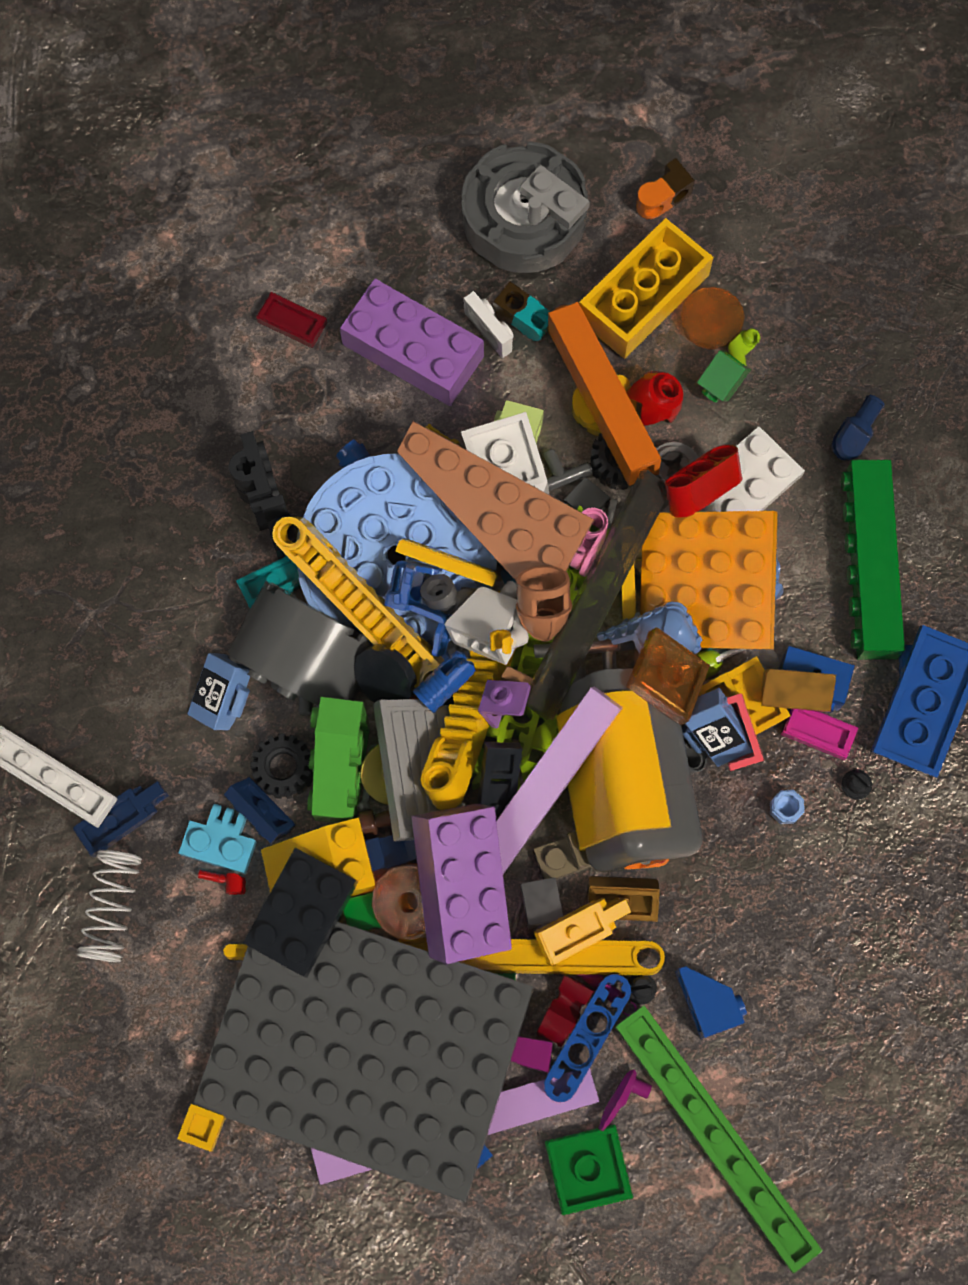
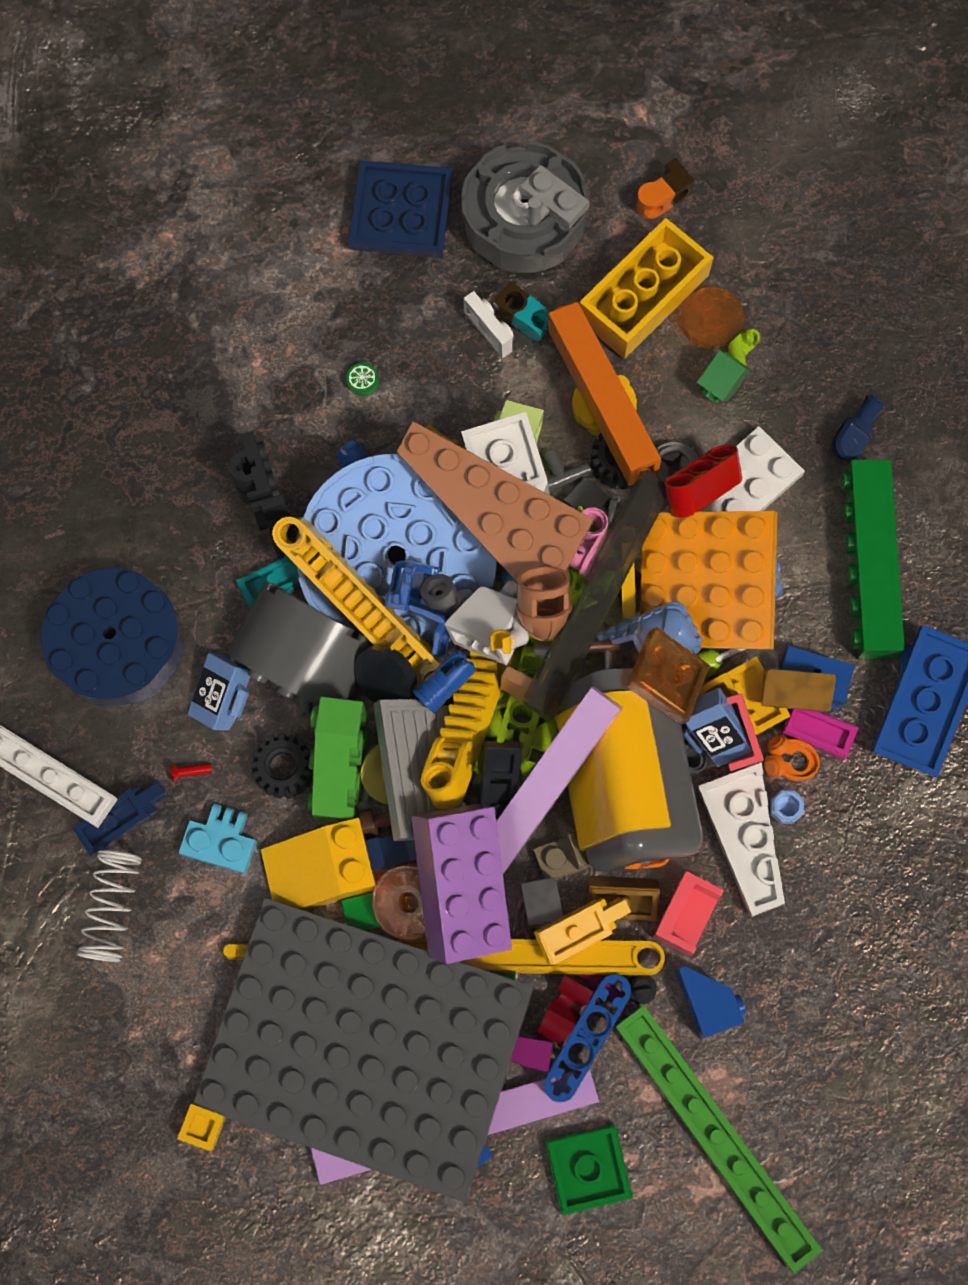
(112, 637): none -> dark blue piece
(177, 772): none -> red piece
(234, 883): red hand -> none
(259, 810): dark blue plate -> none
(291, 320): dark red tile -> none
(300, 912): black plate -> none
(362, 379): none -> green tile
(401, 209): none -> dark blue plate
(412, 342): medium lavender brick -> none
(447, 561): yellow tile -> none
(503, 699): medium lavender bracket -> none
(620, 1096): magenta bar -> none
(655, 404): red piece -> none
(687, 913): none -> coral panel
(742, 825): none -> white wing
(776, 766): none -> orange piece
(856, 784): black piece -> none

